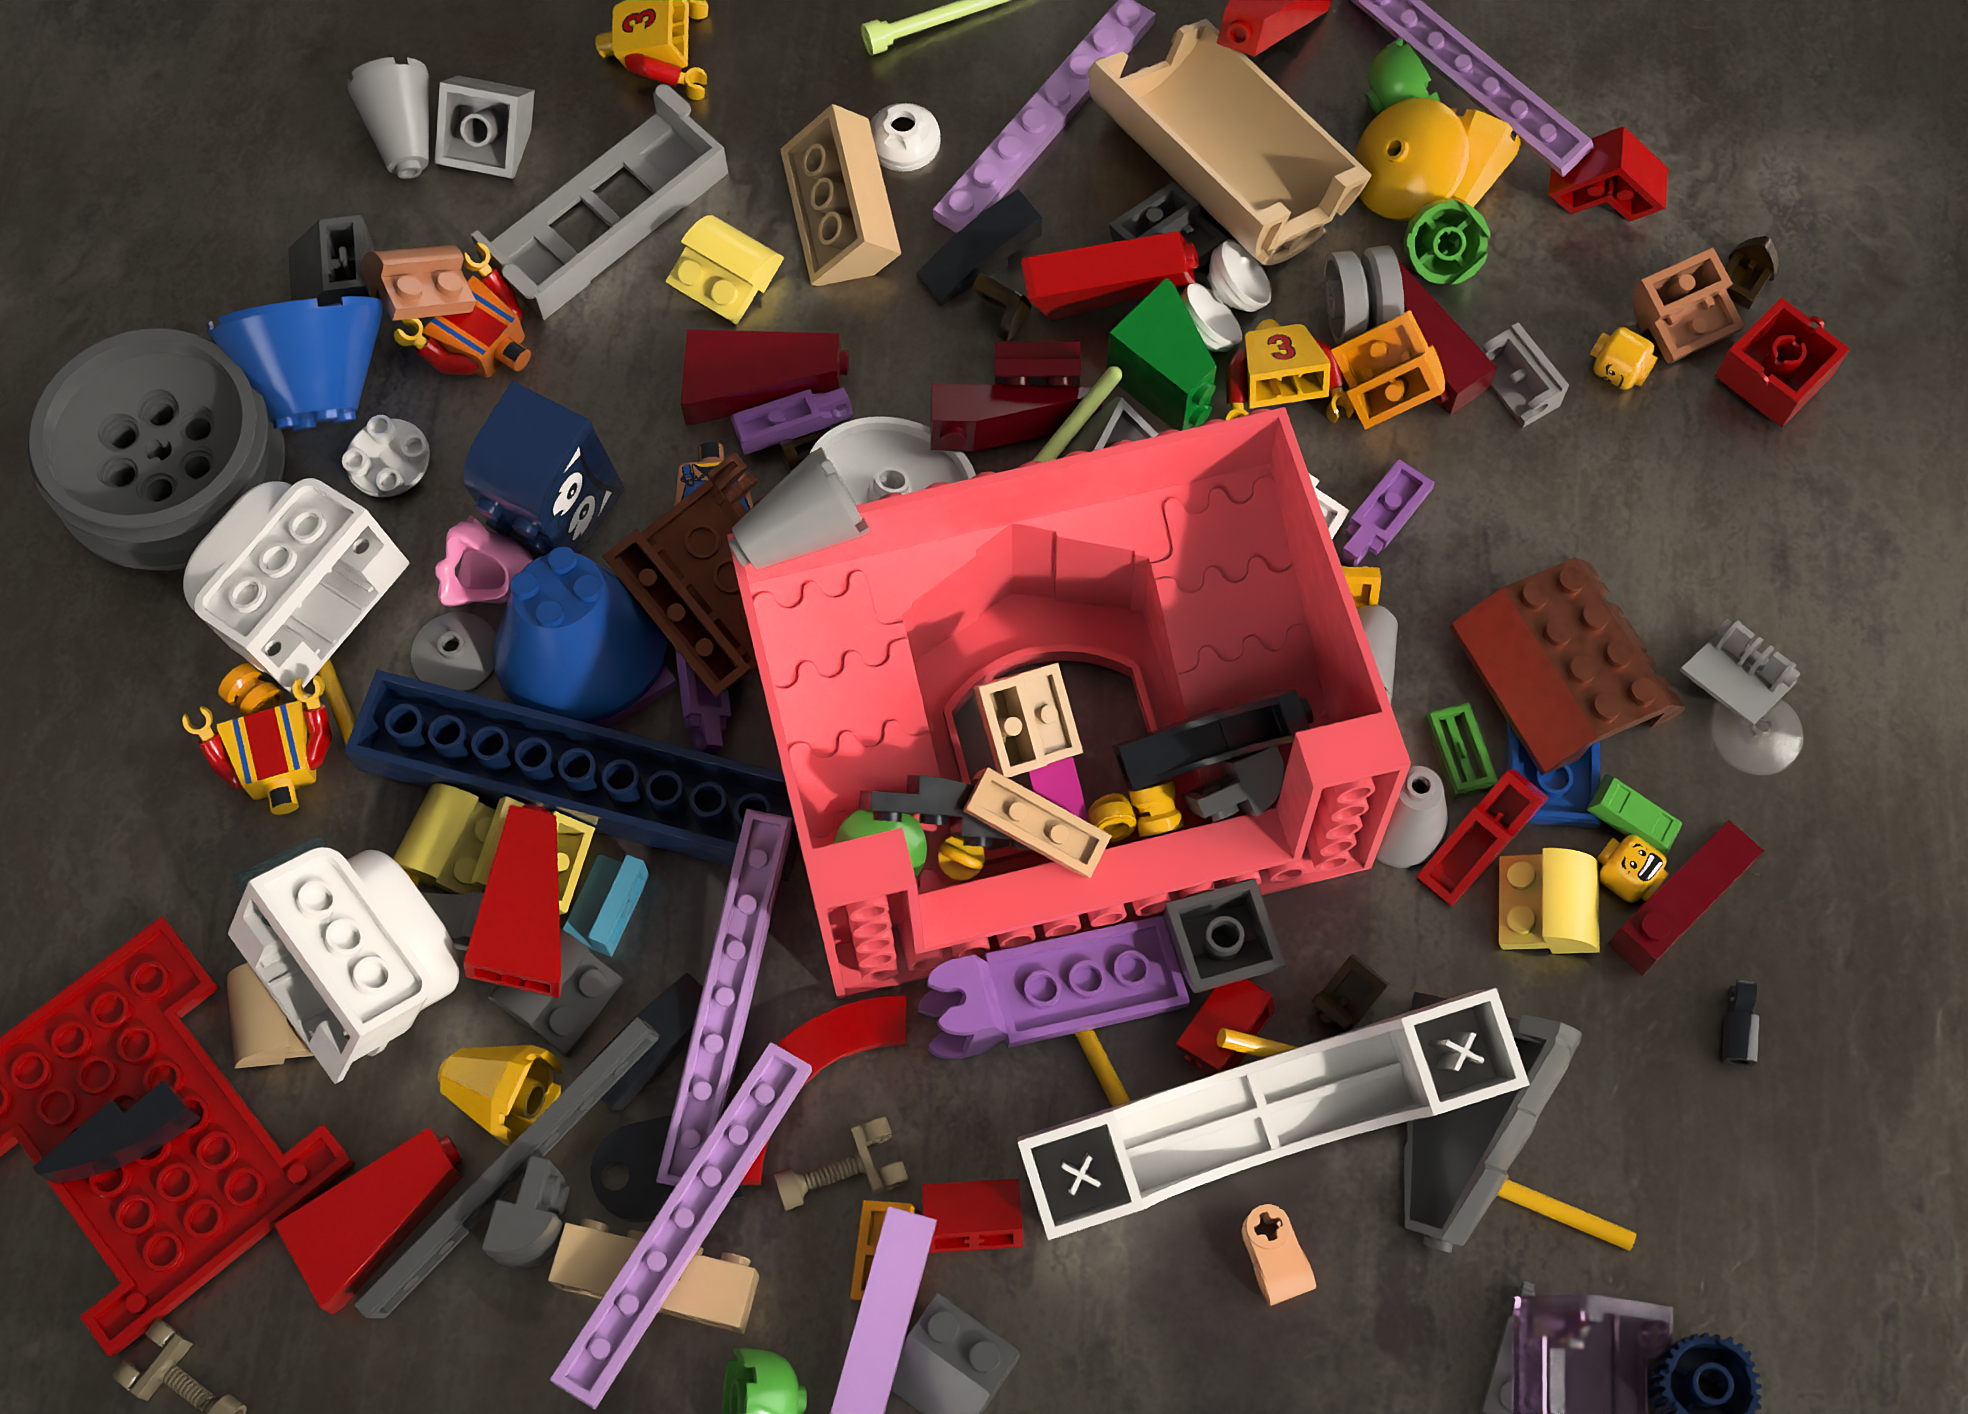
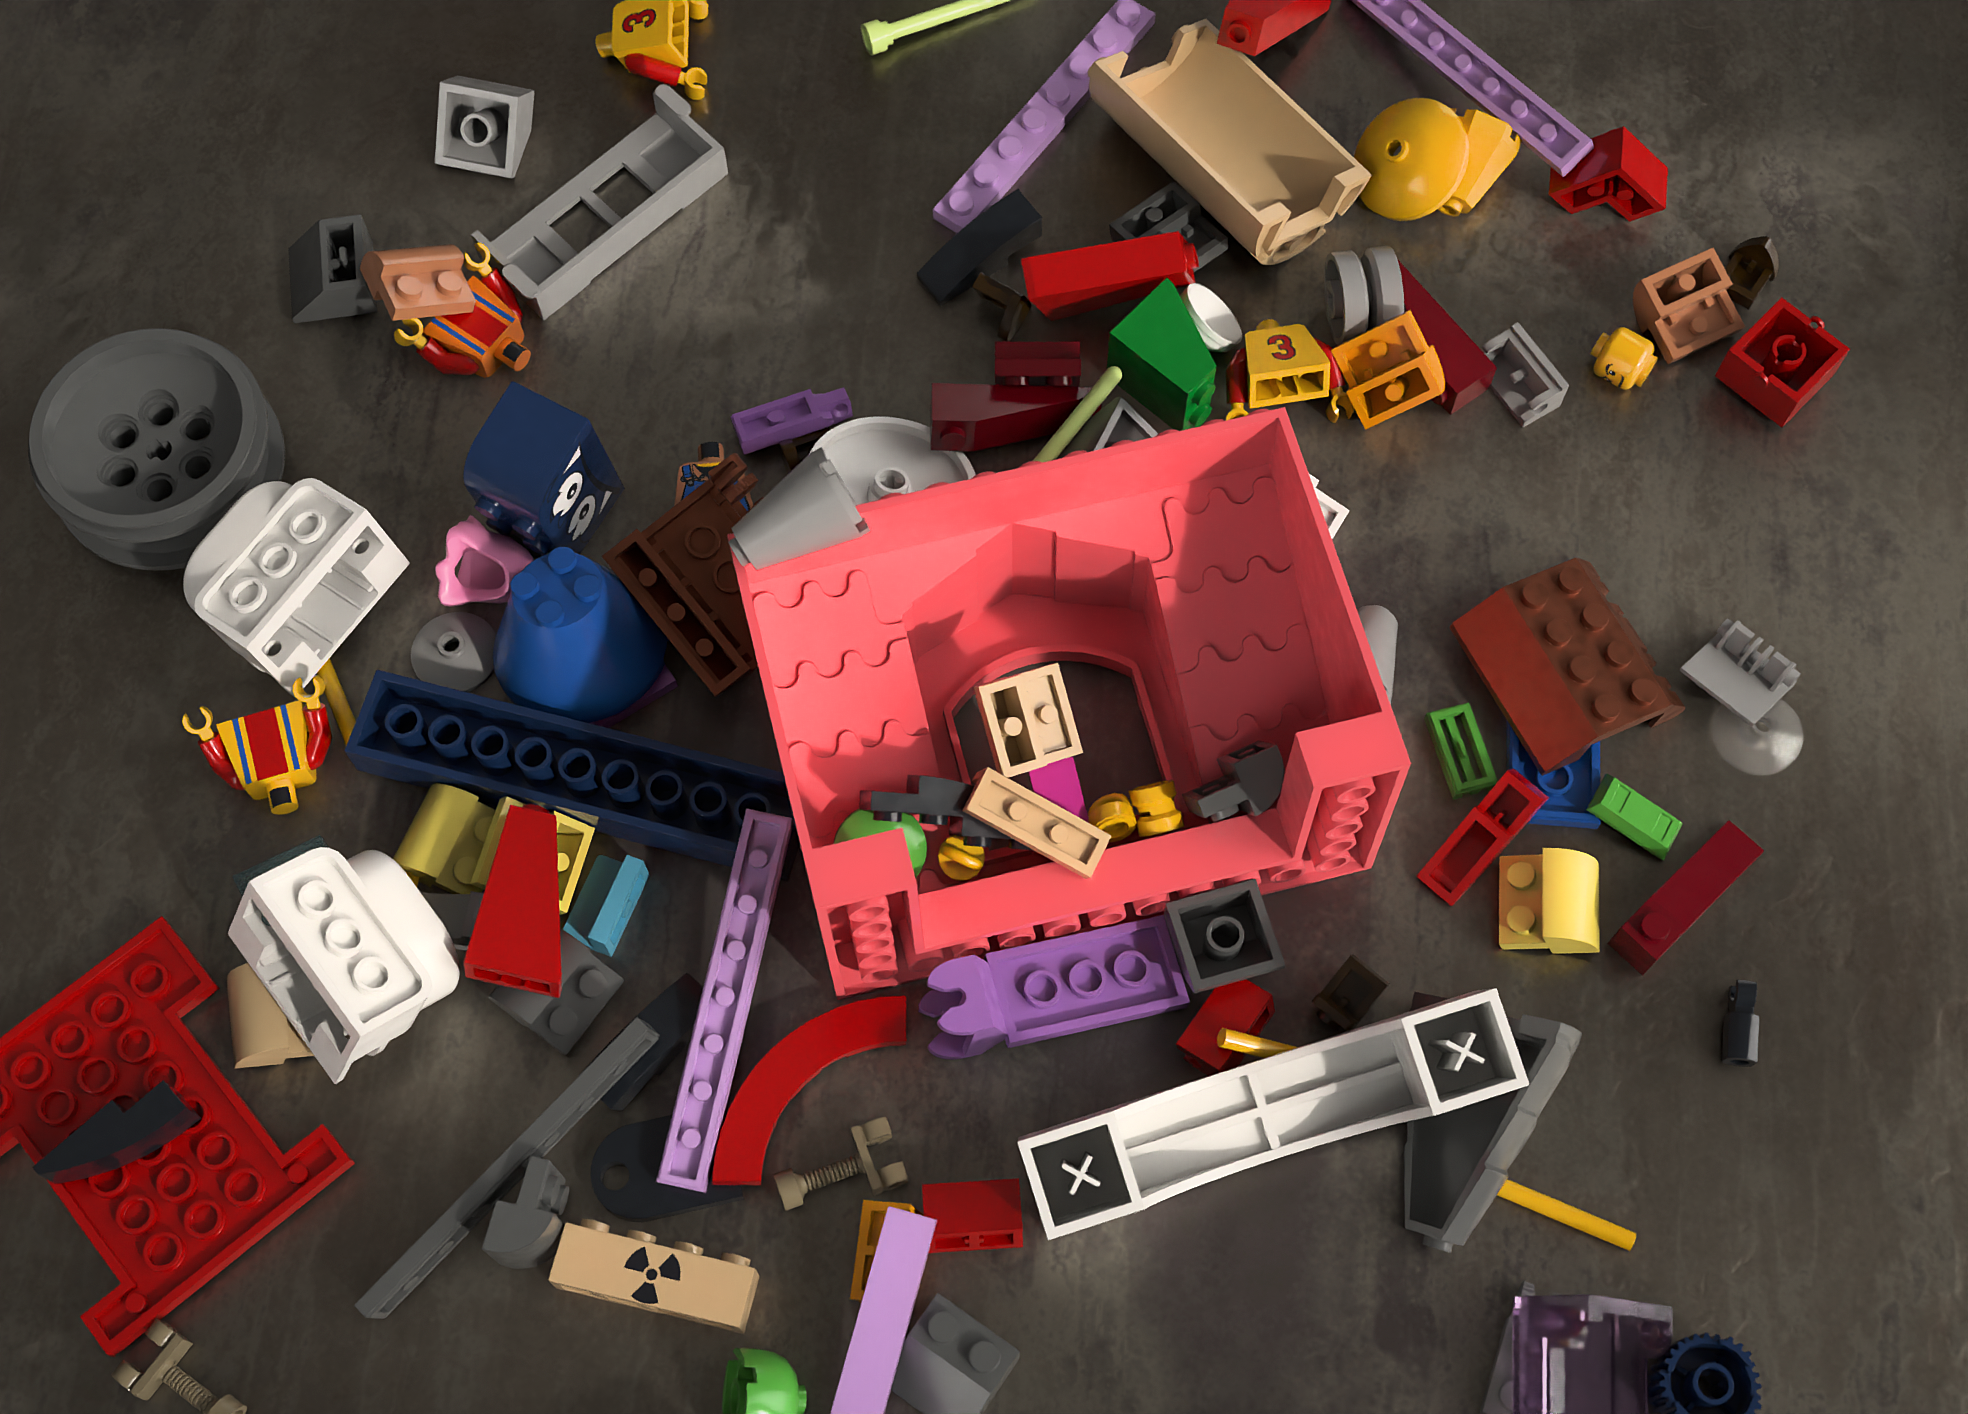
(248, 691): light orange wheel -> none
(304, 356): blue cone -> none
(366, 1217): red slope -> none
(386, 457): white dish -> none
(395, 111): light grey cone -> none
(501, 1086): yellow cone -> none
(681, 1226): lavender plate -> none
(701, 709): medium lavender hinge -> none
(723, 267): light yellow brick -> none
(751, 368): dark red slope -> none
(839, 198): tan slope -> none
(905, 149): white piece -> none
(1102, 1067): yellow bar -> none
(1213, 737): black arch -> none
(1238, 278): white piece -> none
(1279, 1263): light nougat piece -> none
(1363, 584): yellow tile -> none
(1385, 512): medium lavender hinge -> none
(1396, 76): bright green cylinder -> none
(1417, 822): light grey cone -> none
(1446, 241): bright green cylinder -> none
(1632, 868): yellow head -> none

